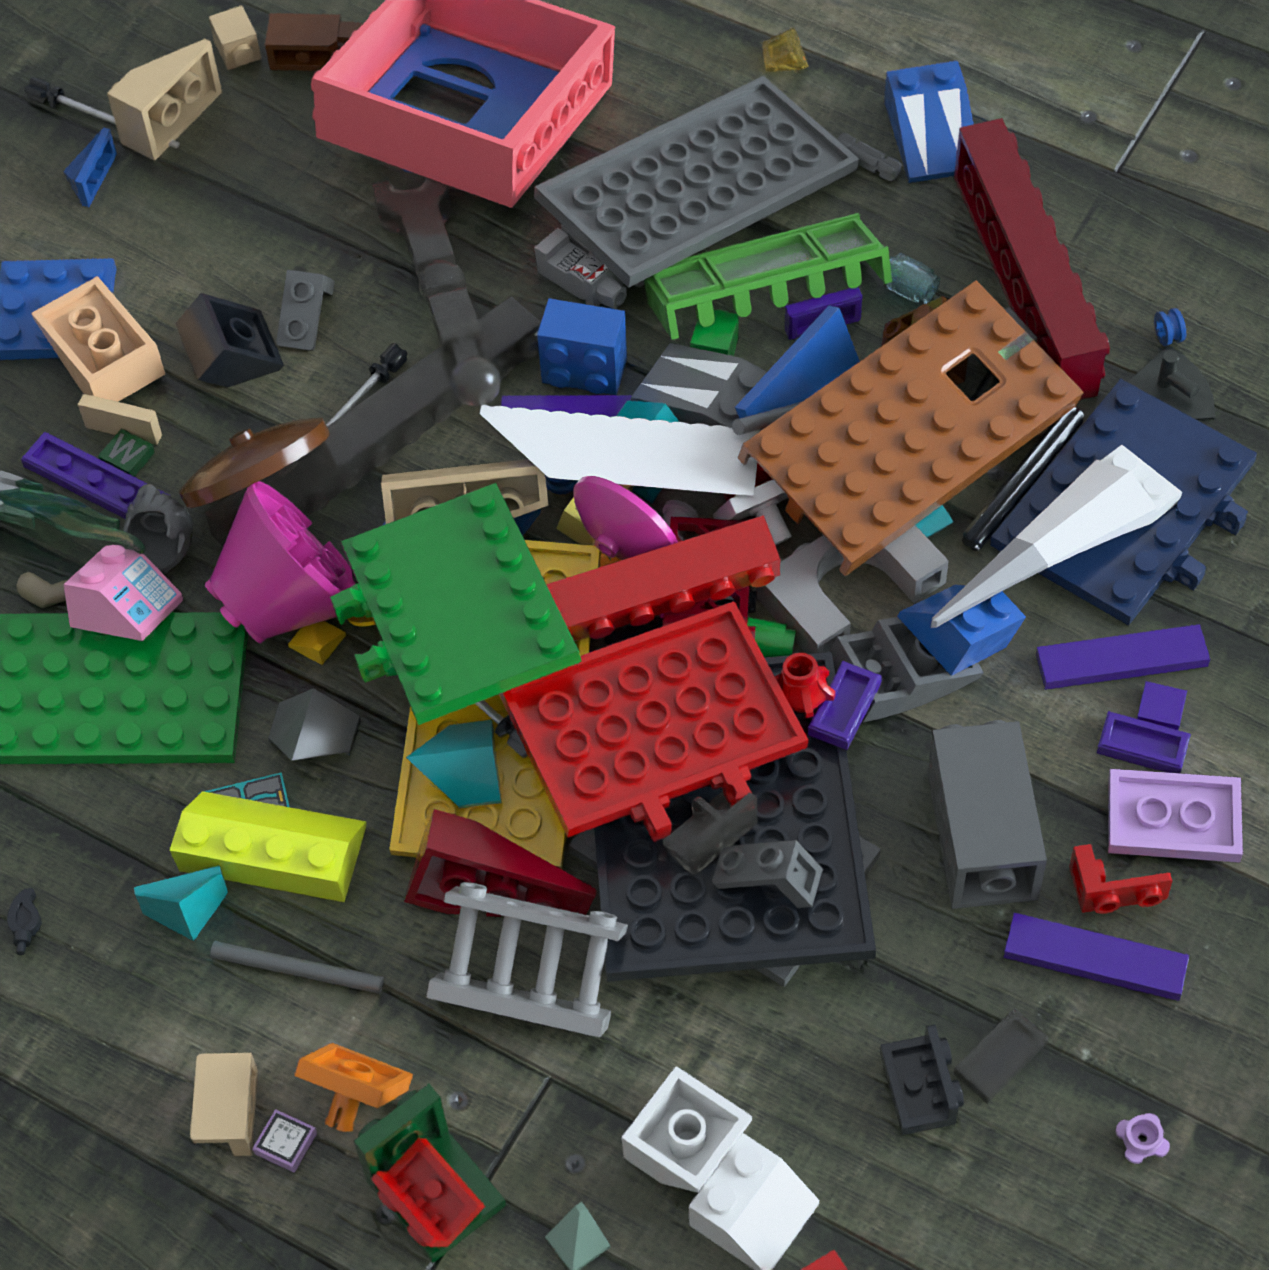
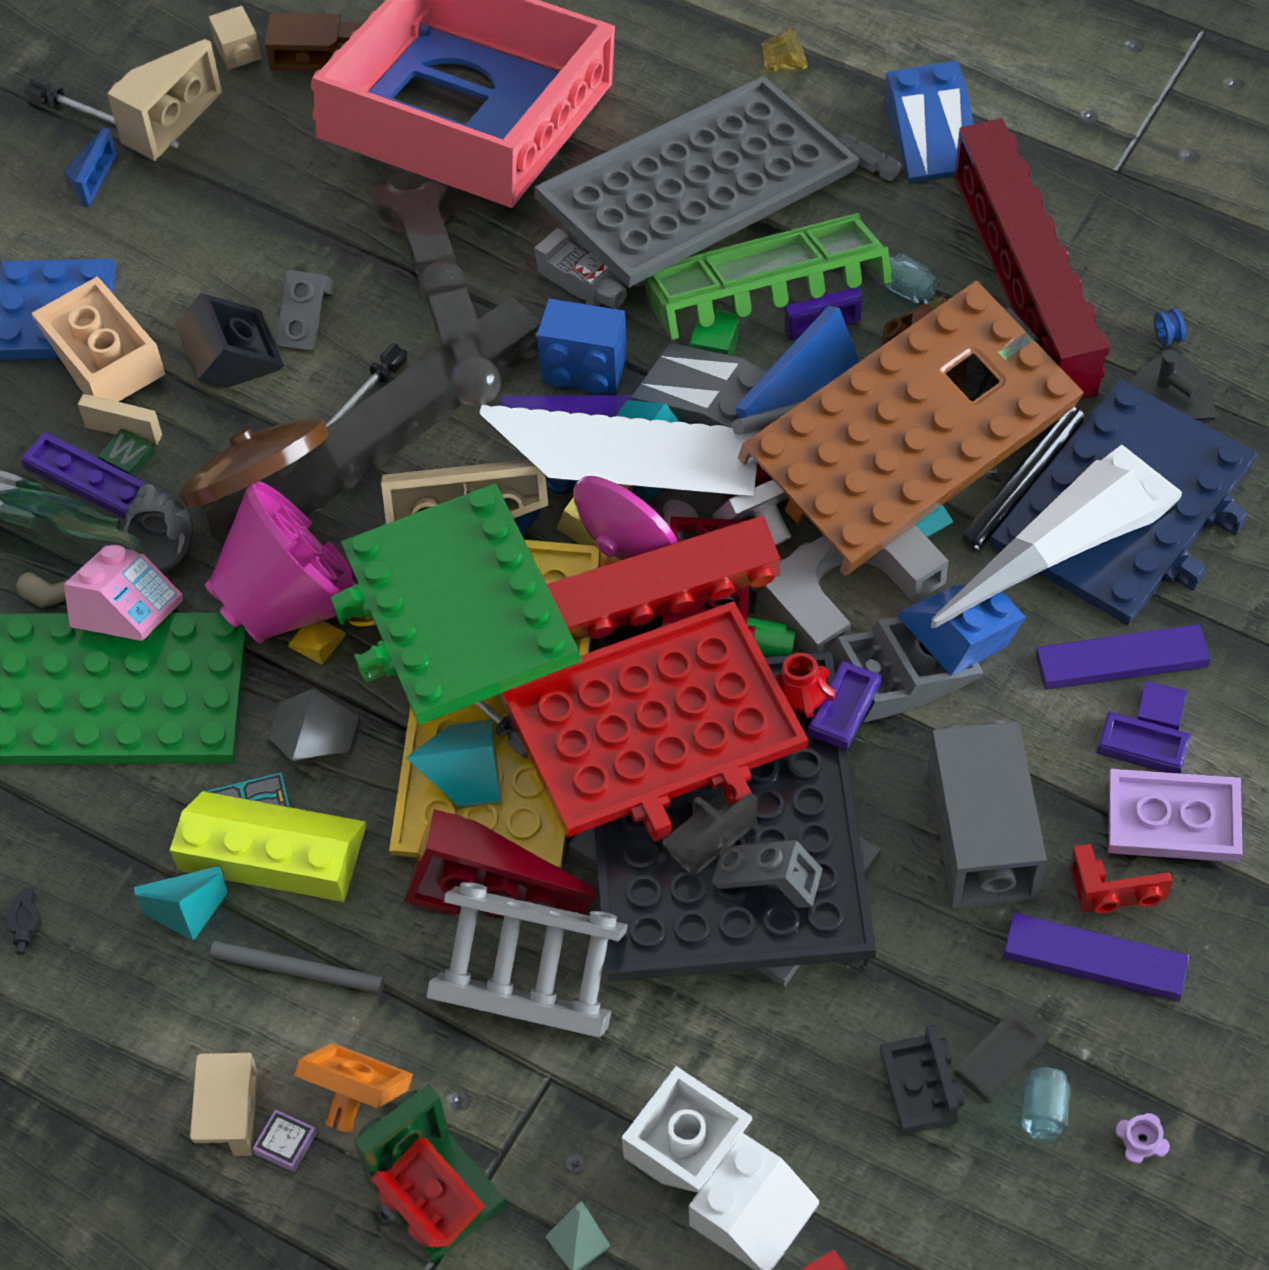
(1046, 1104): none -> clear light blue brick

